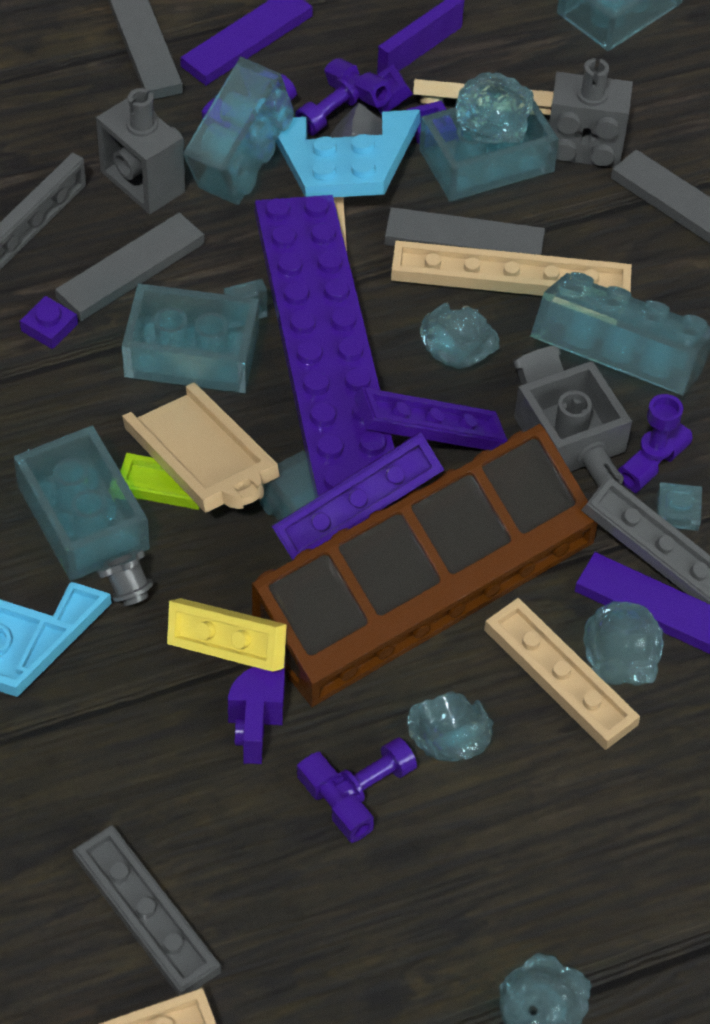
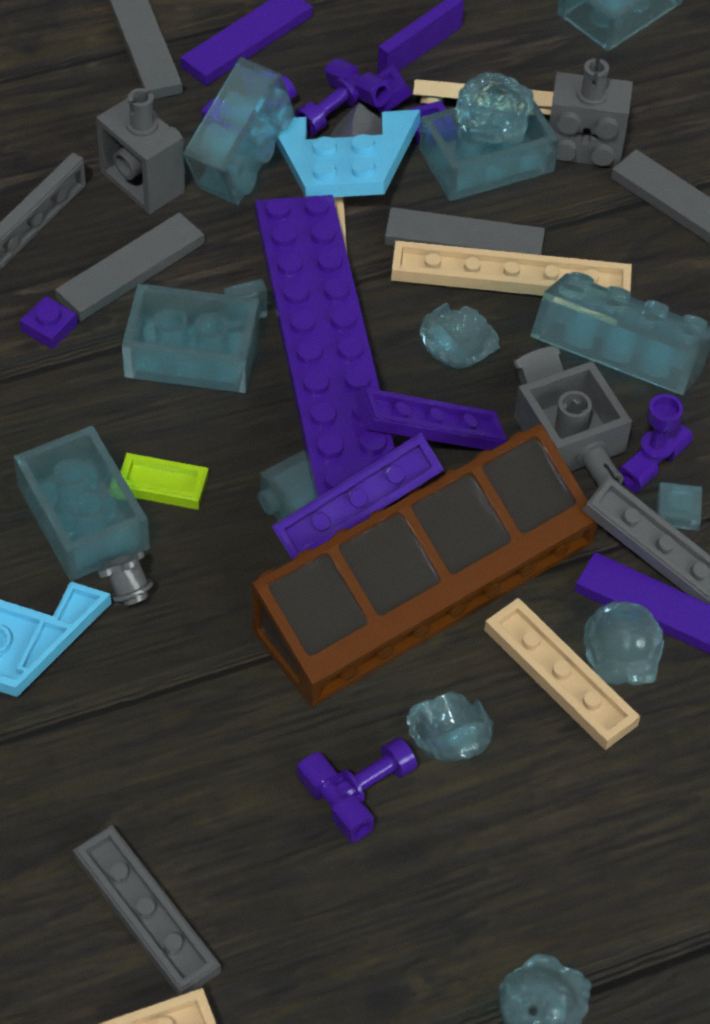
(204, 451): tan piece -> none
(226, 634): light yellow plate -> none
(253, 702): dark purple brick -> none

